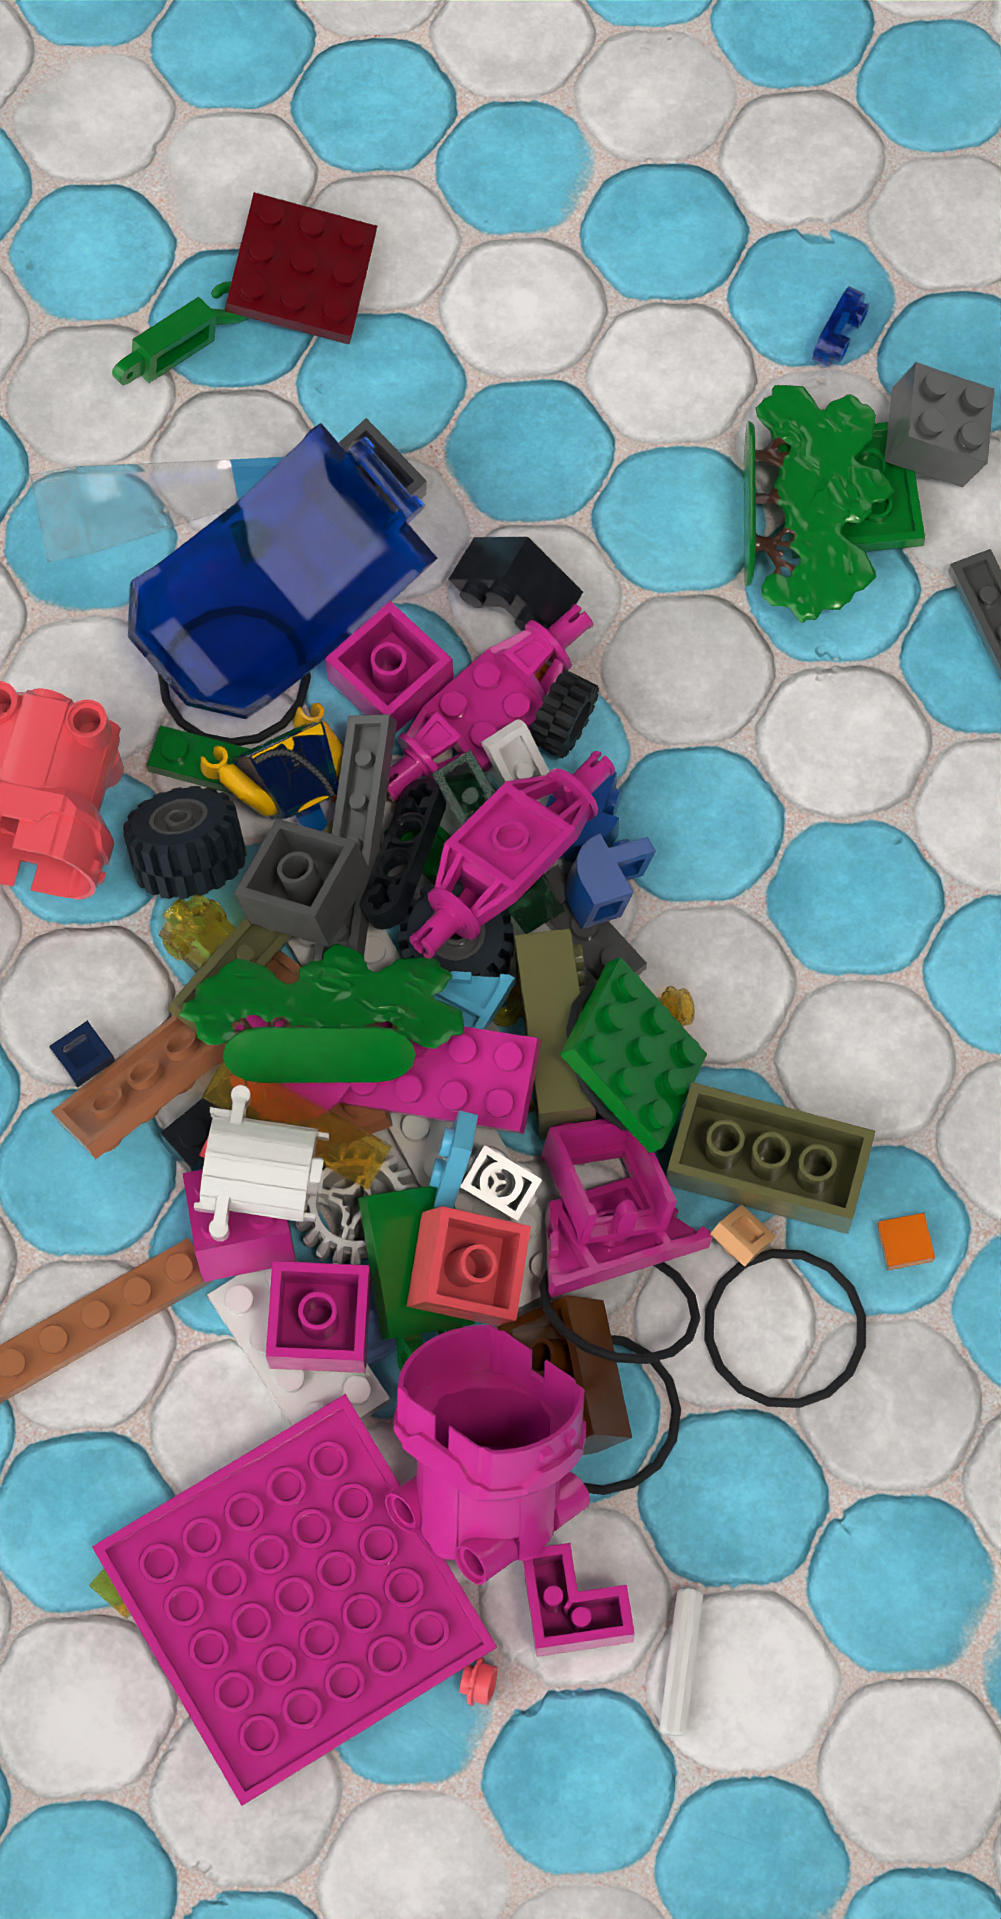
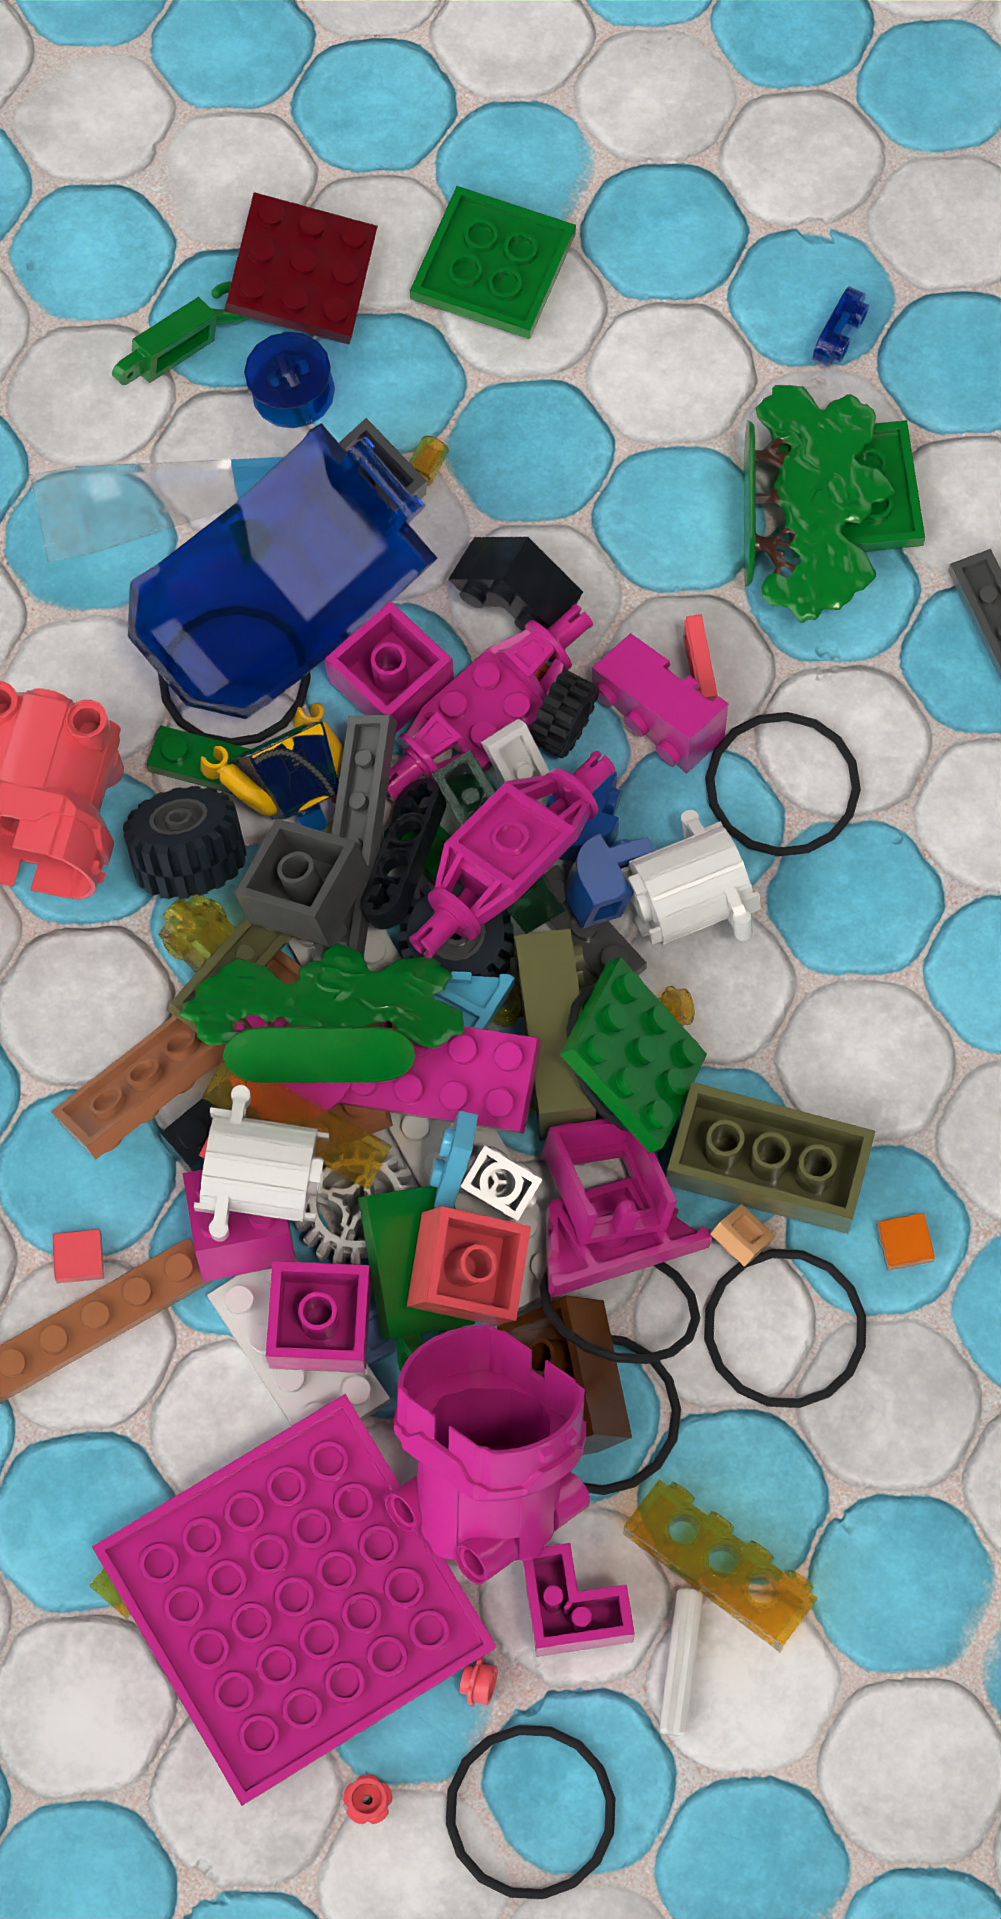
(78, 1256): none -> coral tile
(82, 1053): dark blue plate -> none
(307, 367): none -> clear blue piece
(365, 1786): none -> coral plate
(429, 457): none -> clear yellow hinge
(493, 262): none -> green plate
(603, 1844): none -> black piece
(659, 703): none -> dark pink wedge
(692, 885): none -> white container
(699, 656): none -> coral tile
(771, 1621): none -> clear yellow brick
(798, 719): none -> black piece
(939, 425): dark grey brick -> none

